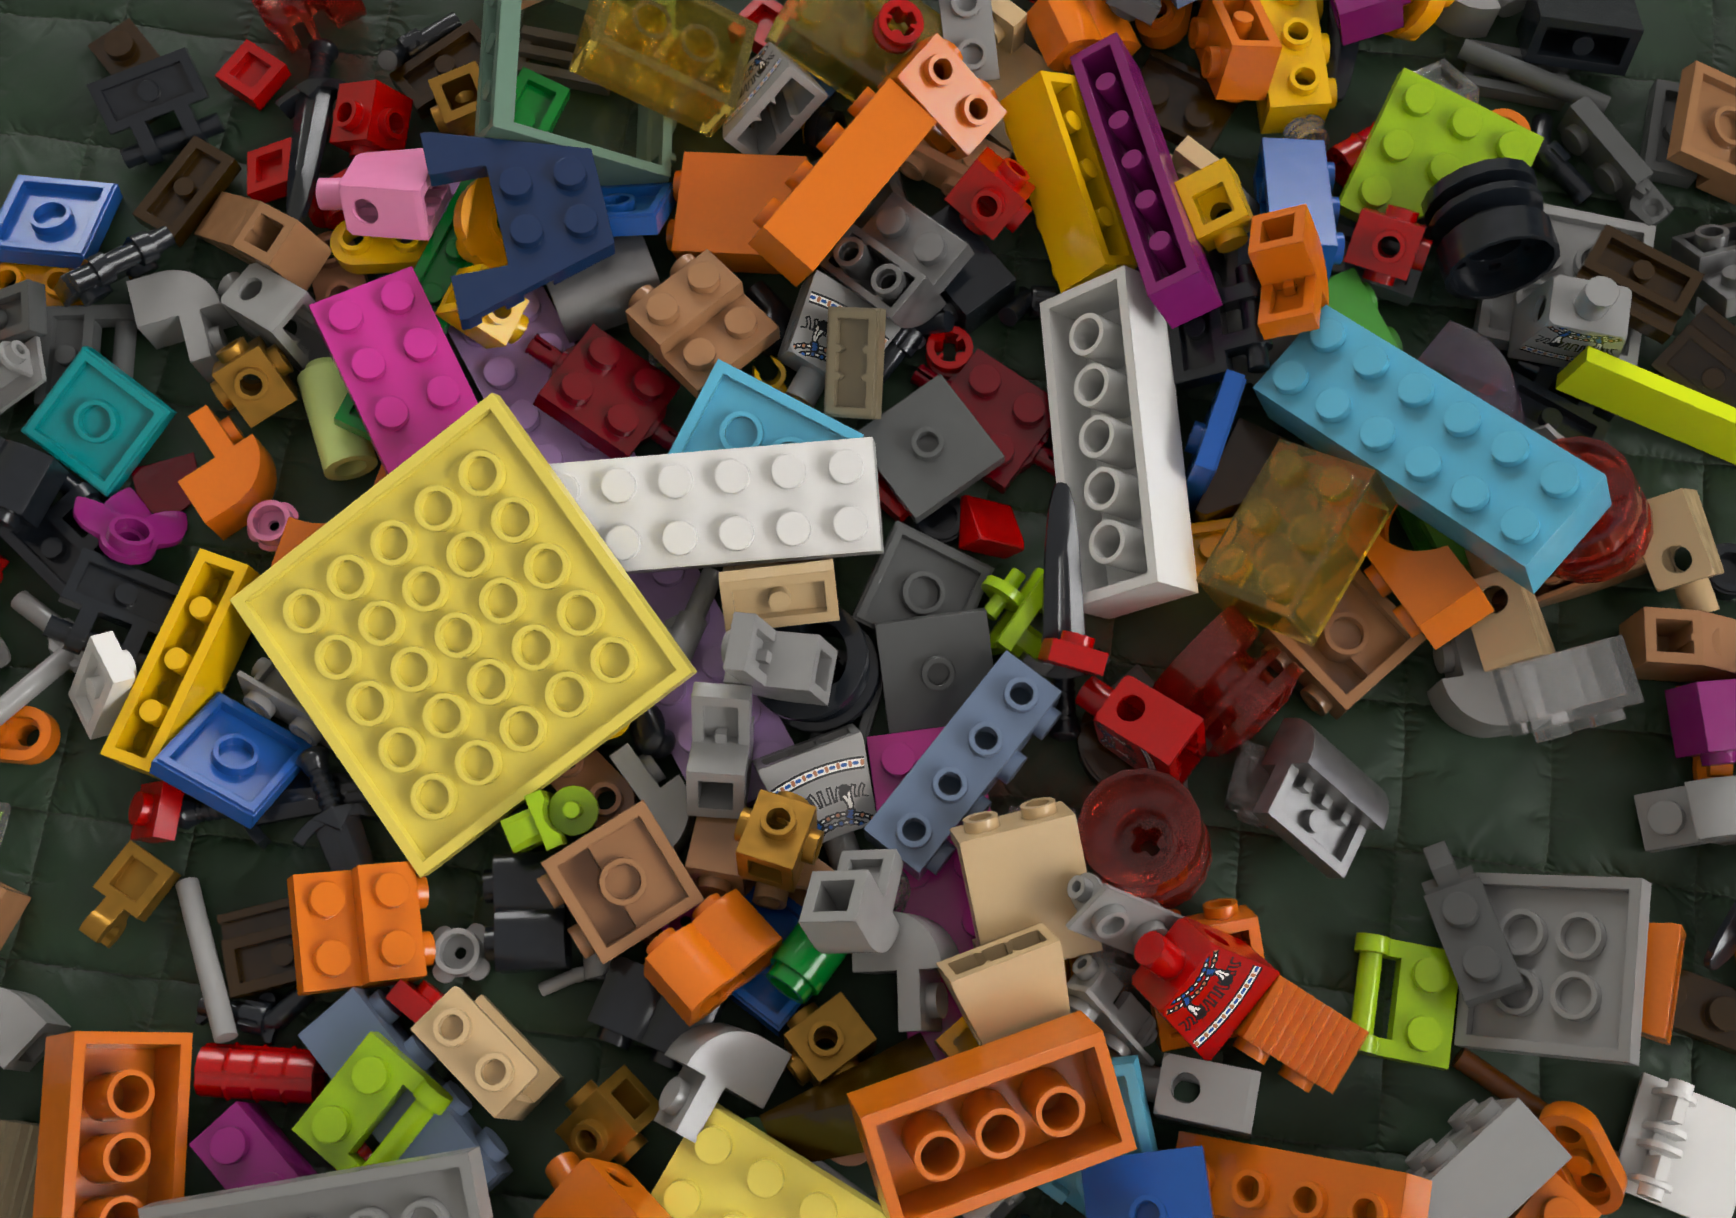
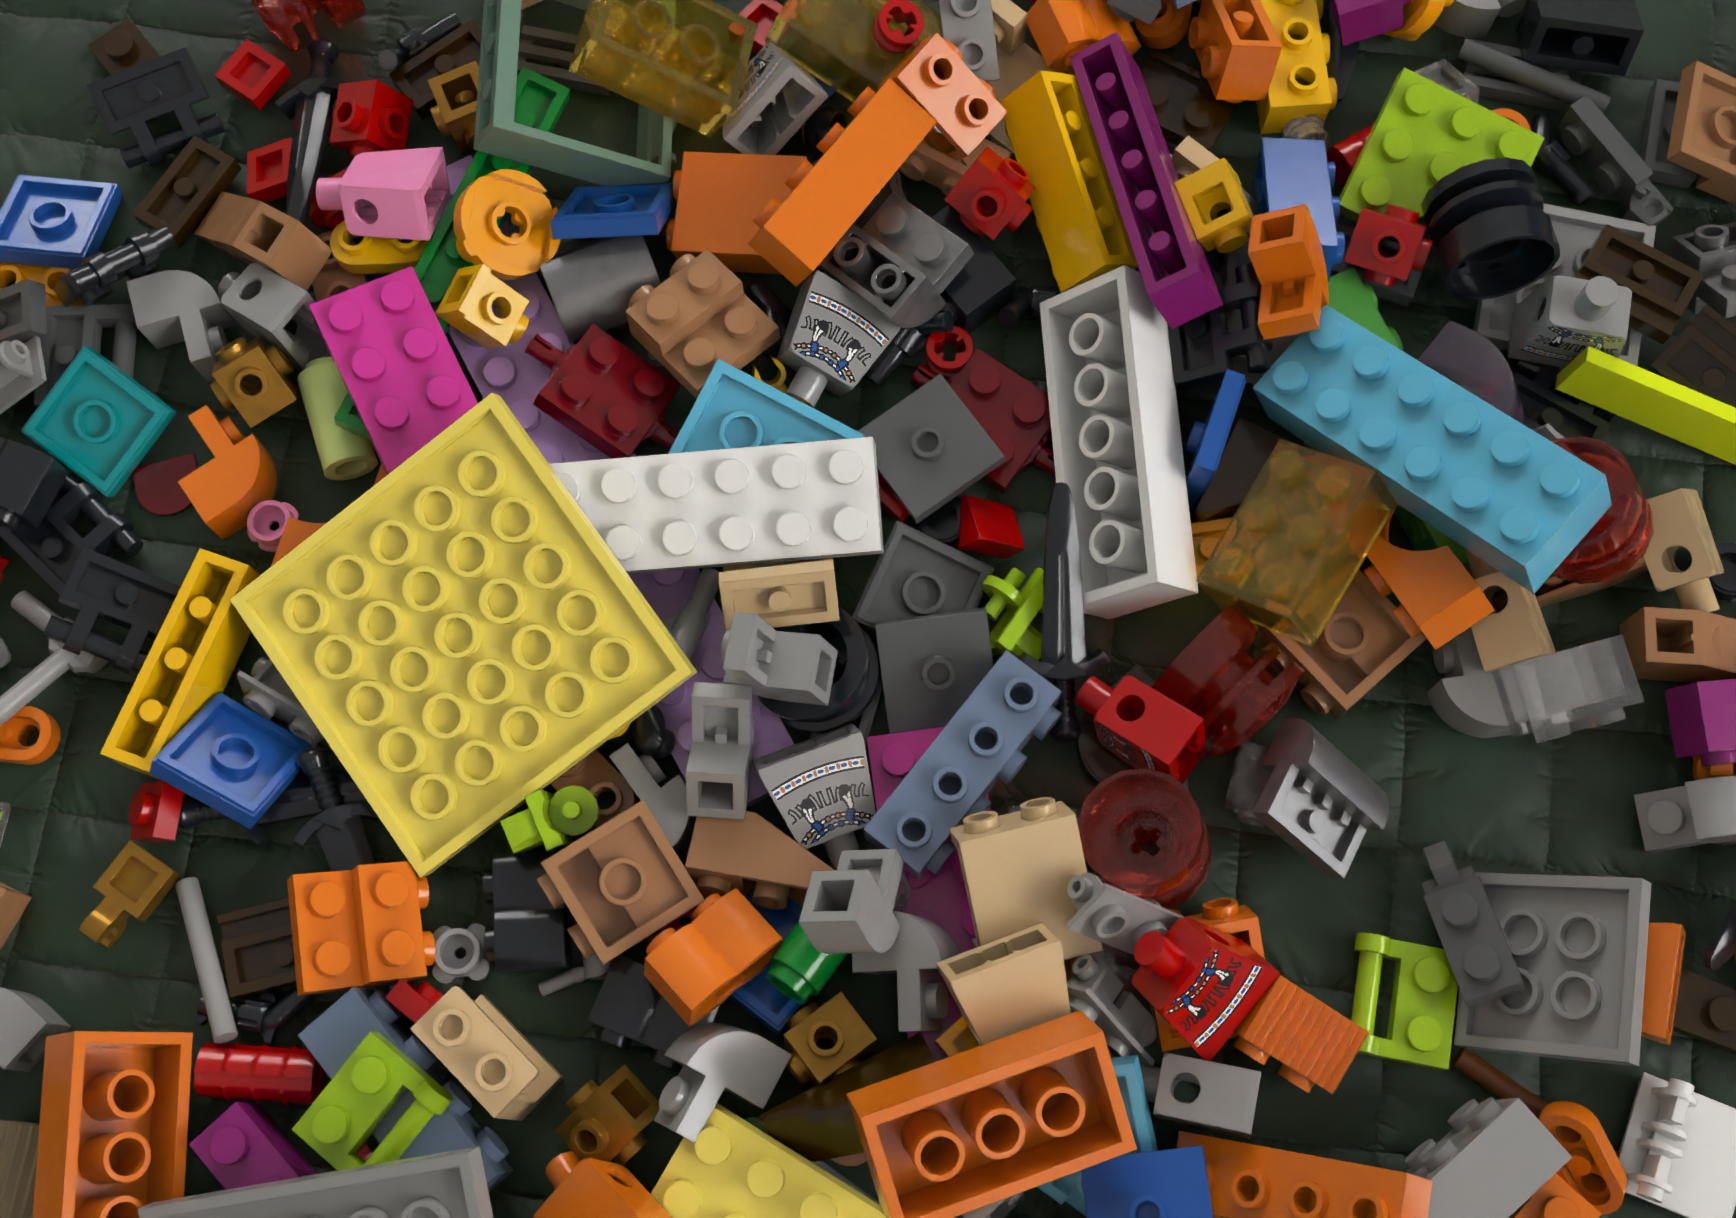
(102, 684): white plate -> none
(128, 528): magenta plate -> none
(545, 209): dark blue wing -> none
(777, 839): pearl gold brick -> none
(854, 362): dark tan plate -> none
(1074, 653): red plate -> none

